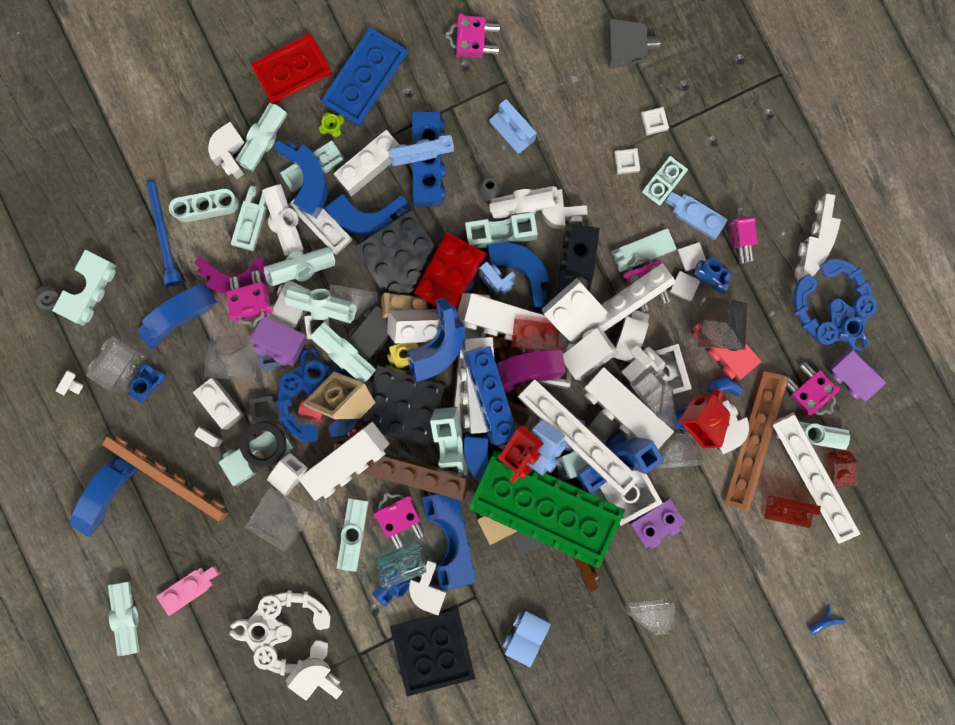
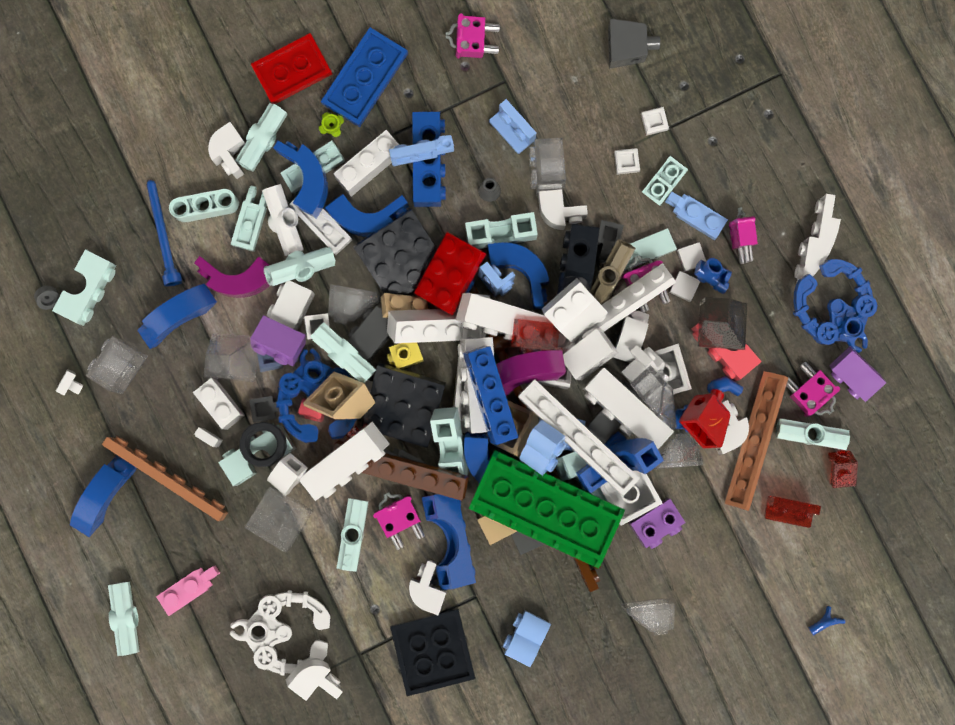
(147, 378): blue plate -> none
(248, 301): dark pink piece -> none
(320, 304): light aqua piece -> none
(384, 596): blue plate -> none
(401, 565): clear light blue plate -> none
(442, 349): blue arch -> none
(521, 452): red bracket -> none
(524, 202): white piece -> none
(548, 164): none -> clear brick
(608, 235): none -> dark grey plate
(617, 262): none -> dark tan piece
(816, 478): white plate -> none

